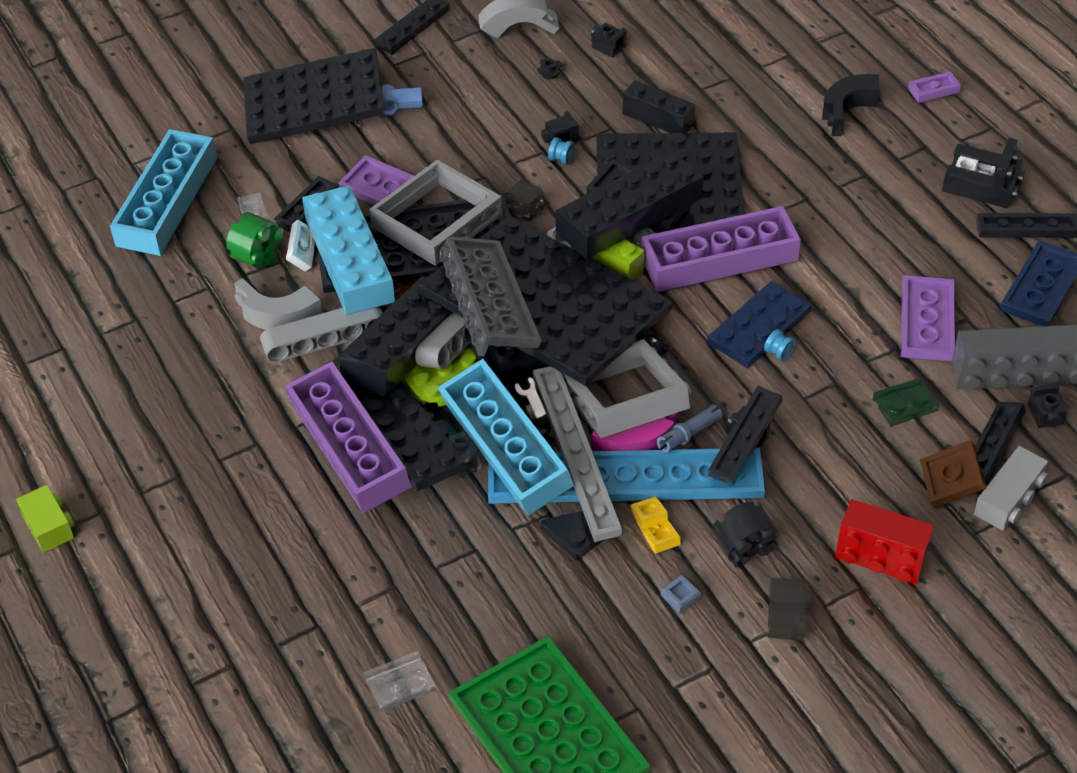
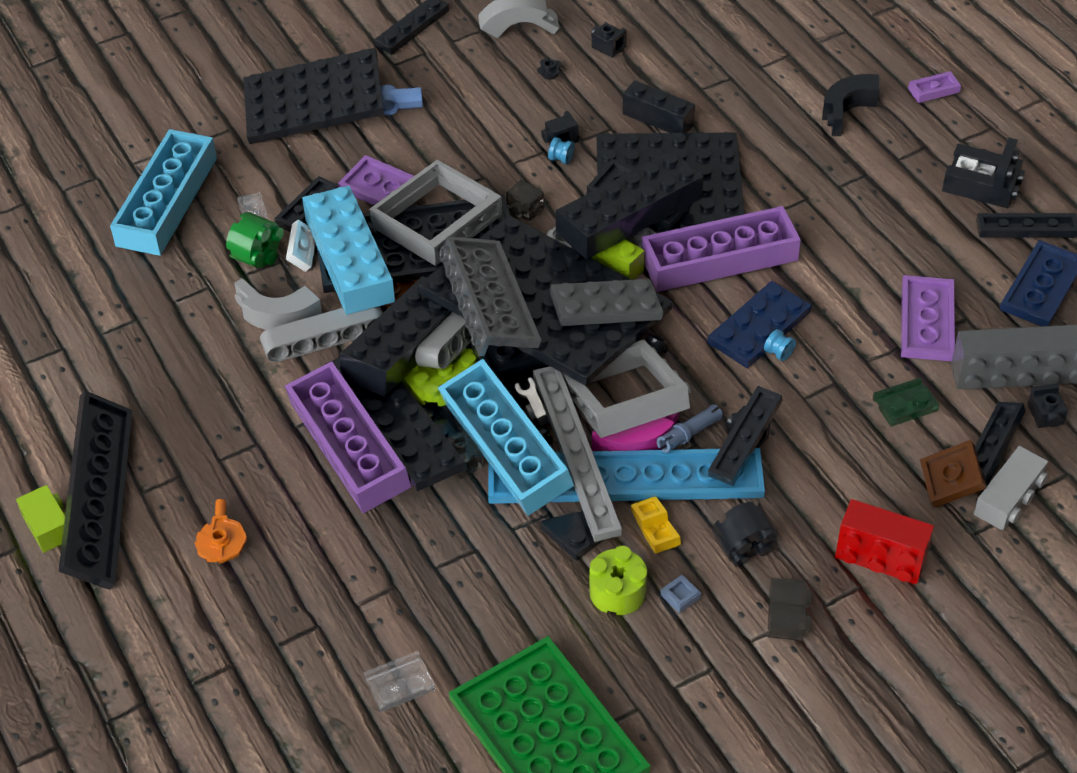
(96, 491): none -> black plate
(222, 538): none -> orange piece
(605, 302): none -> dark grey plate
(618, 581): none -> lime brick

